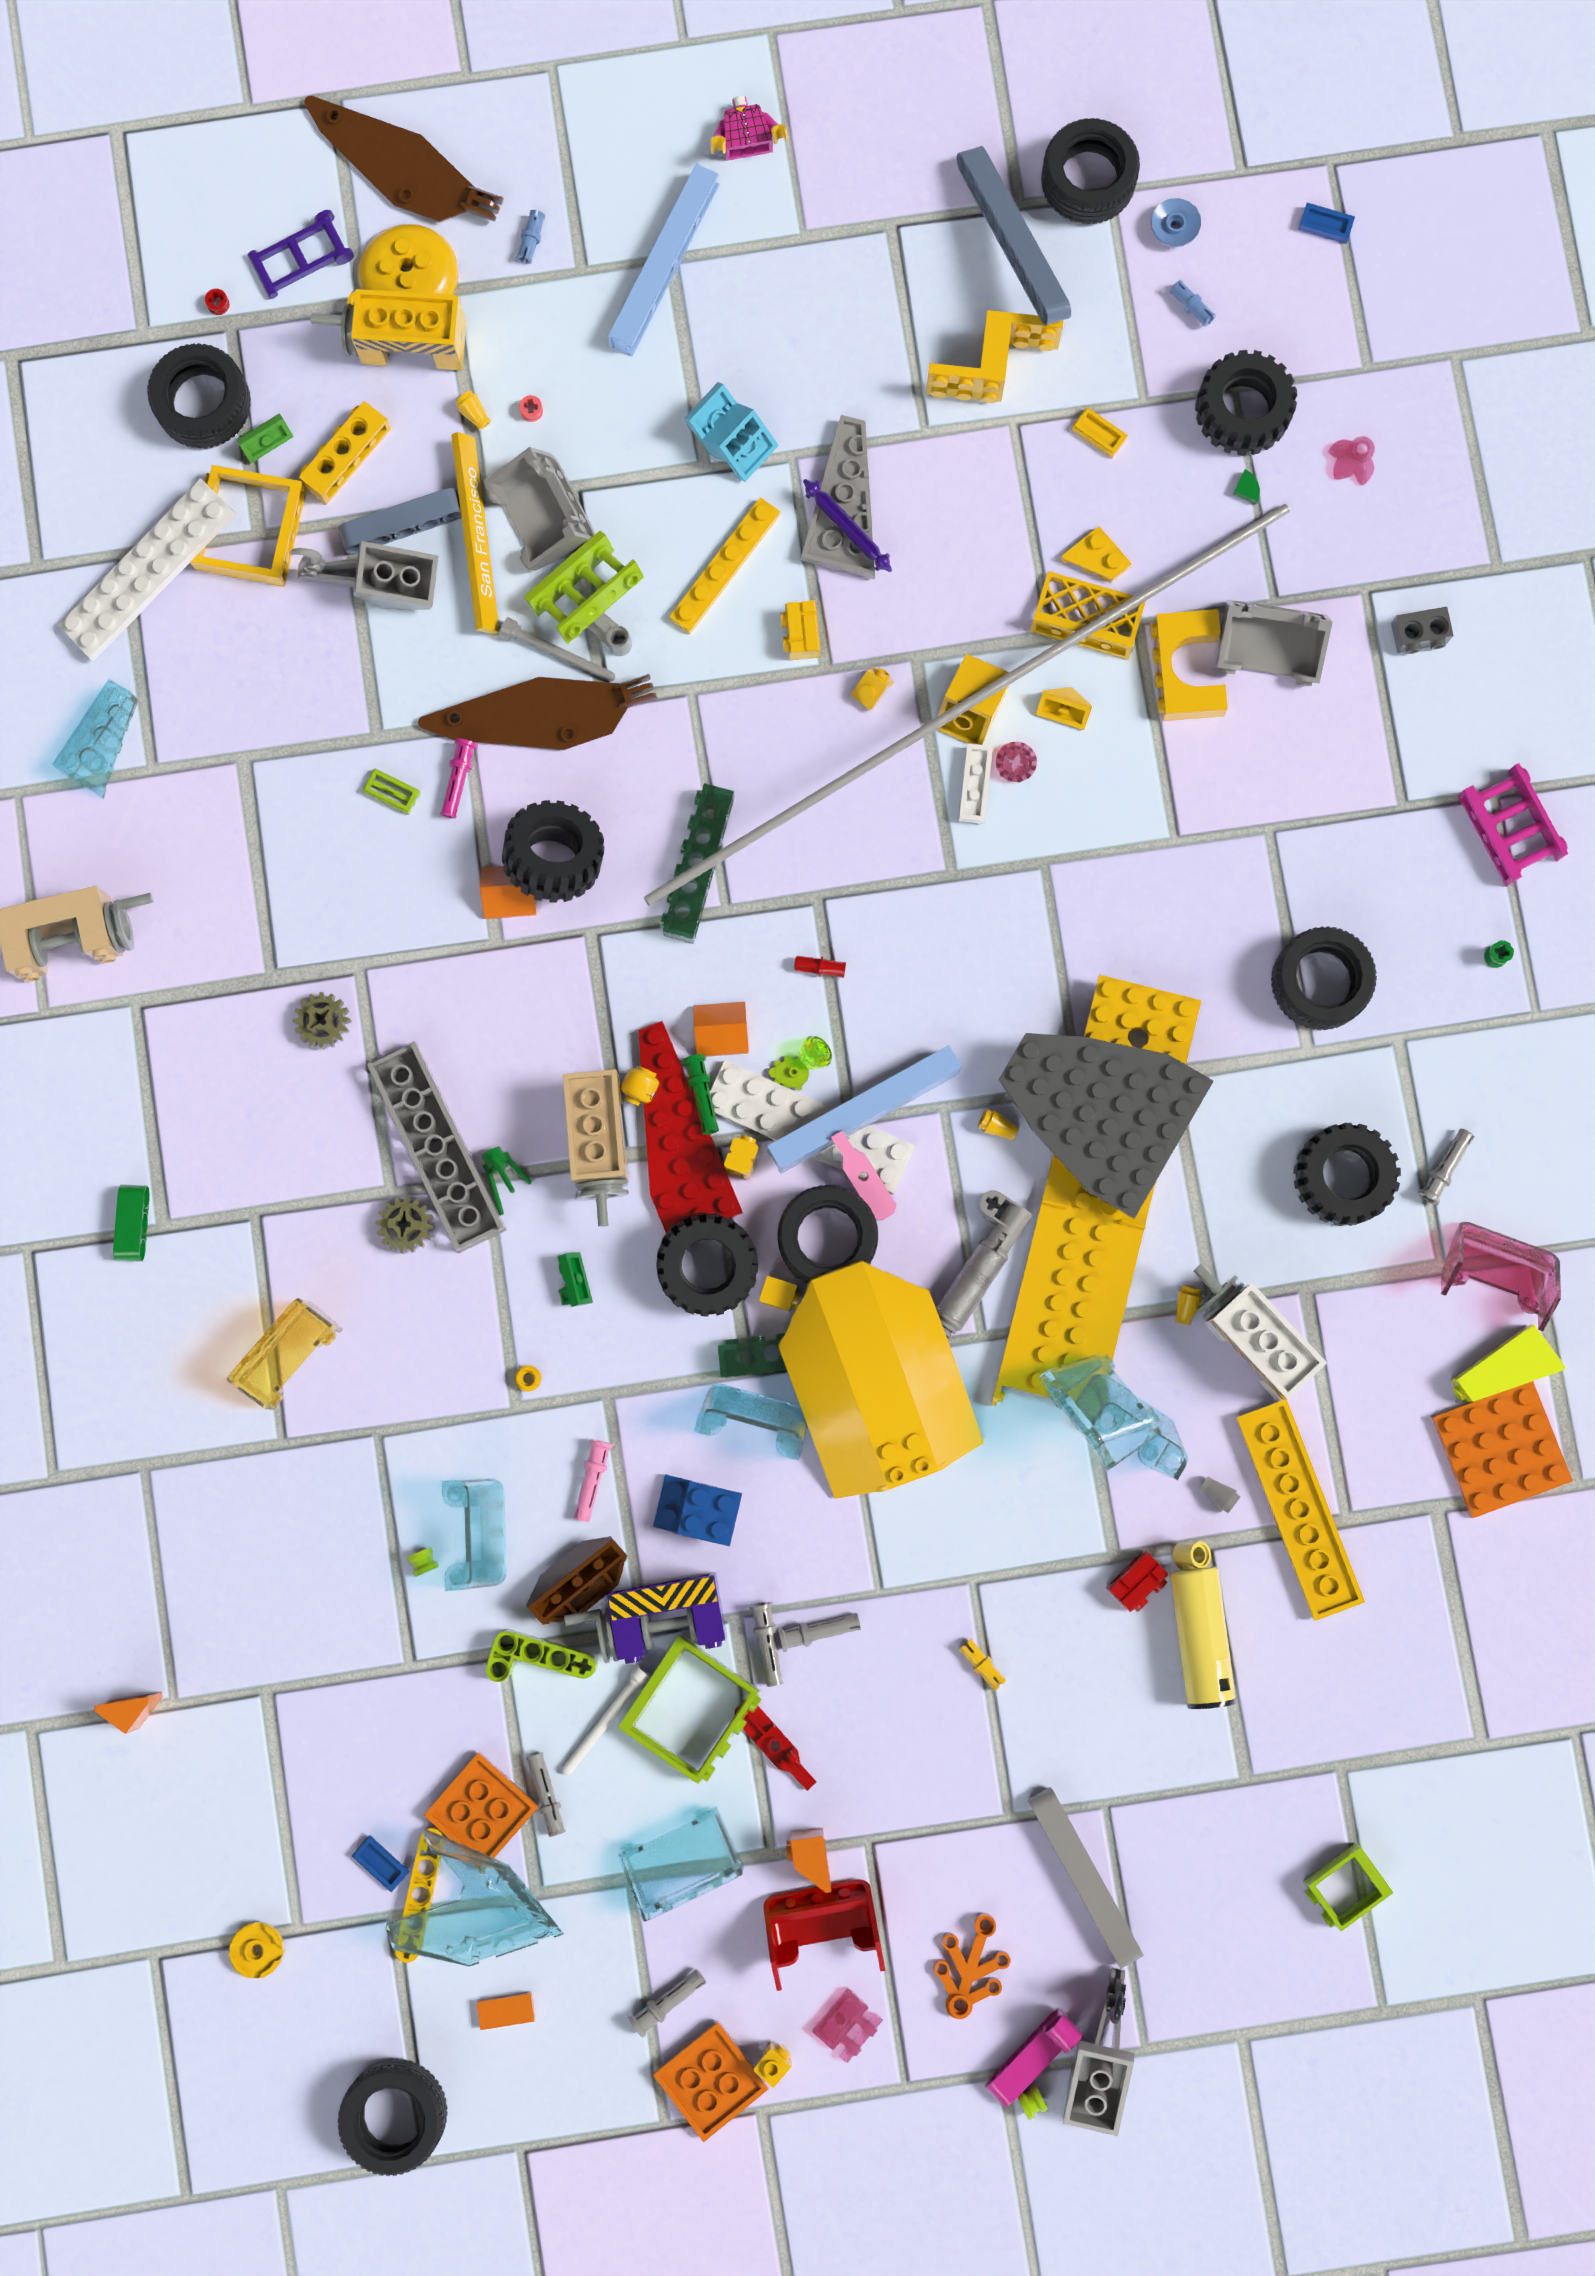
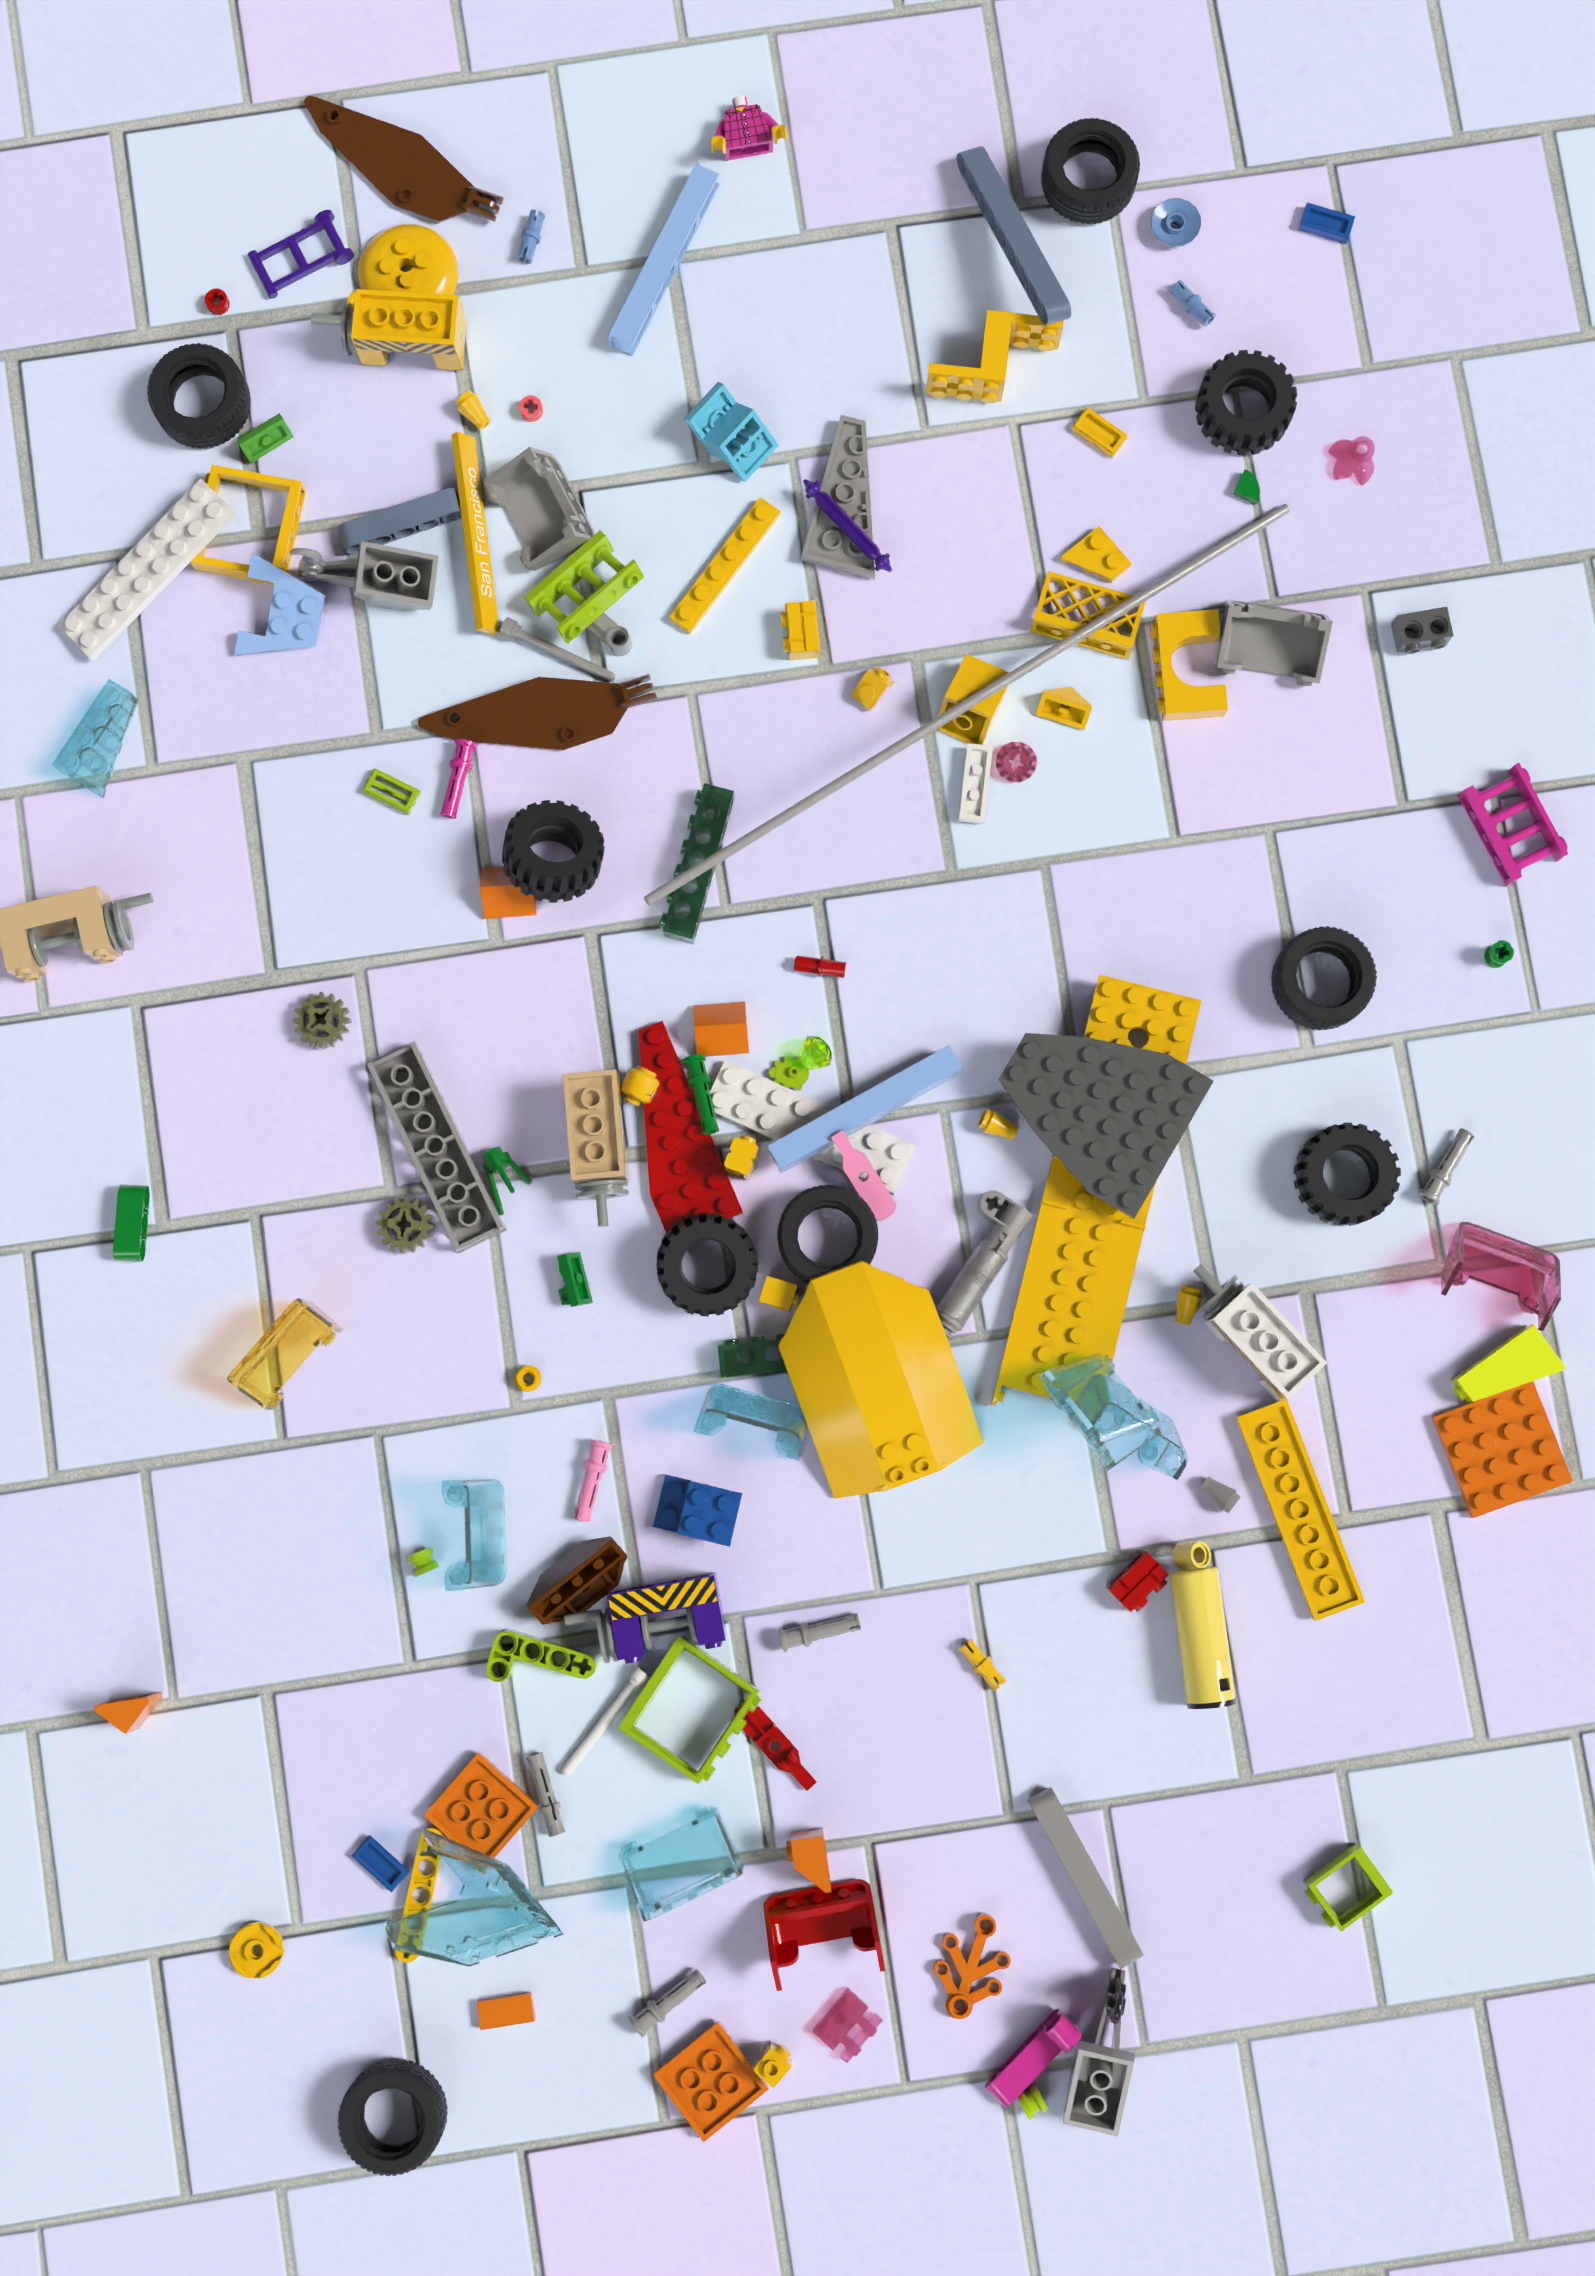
(293, 612): none -> light blue wing
(343, 466): yellow brick -> none
(765, 1630): light grey pin -> none

